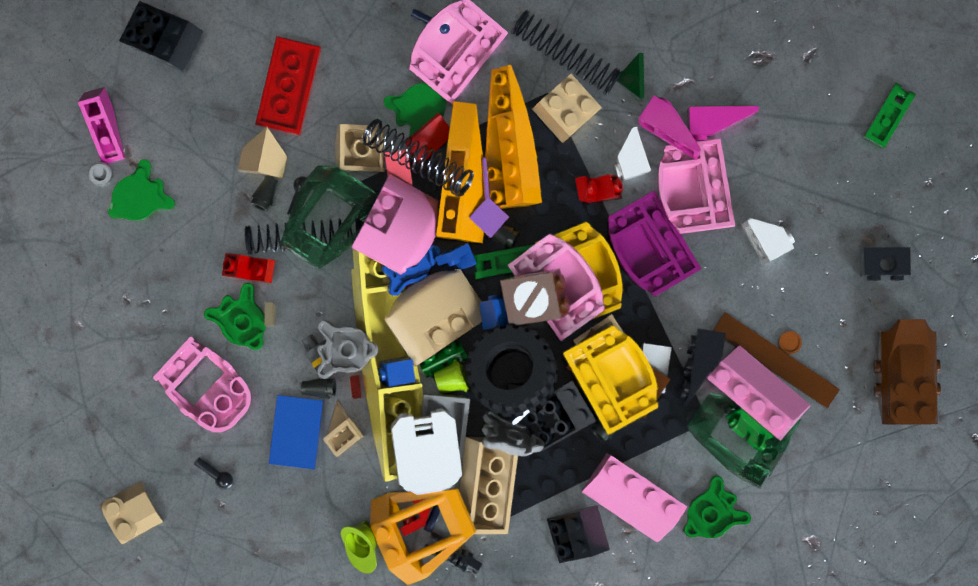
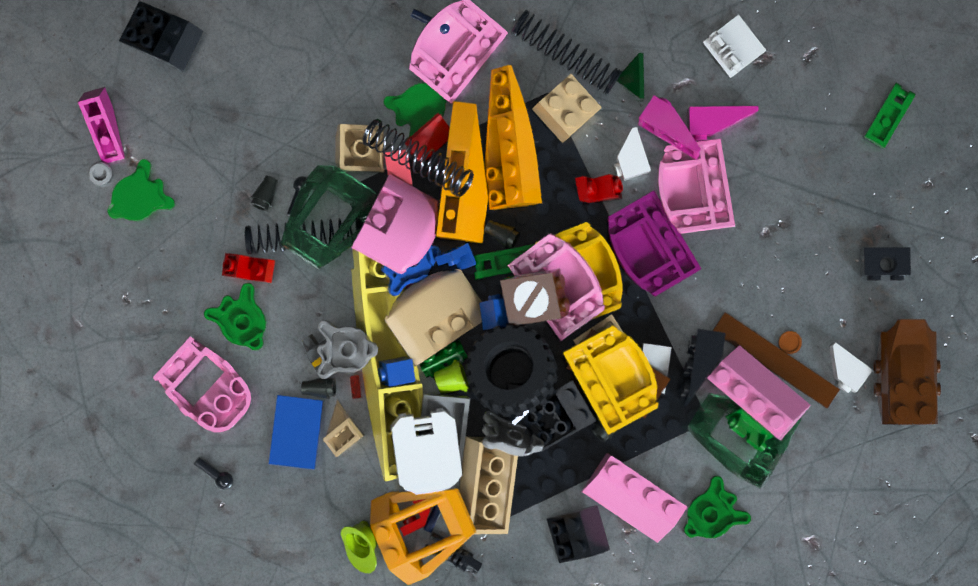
(130, 513): tan slope -> none
(263, 156): tan slope -> none
(270, 314): dark tan tile -> none
(288, 85): red tile -> none
(488, 214): medium lavender piece -> none
(734, 46): none -> white hinge
(768, 239): white slope -> none
(848, 369): none -> white slope

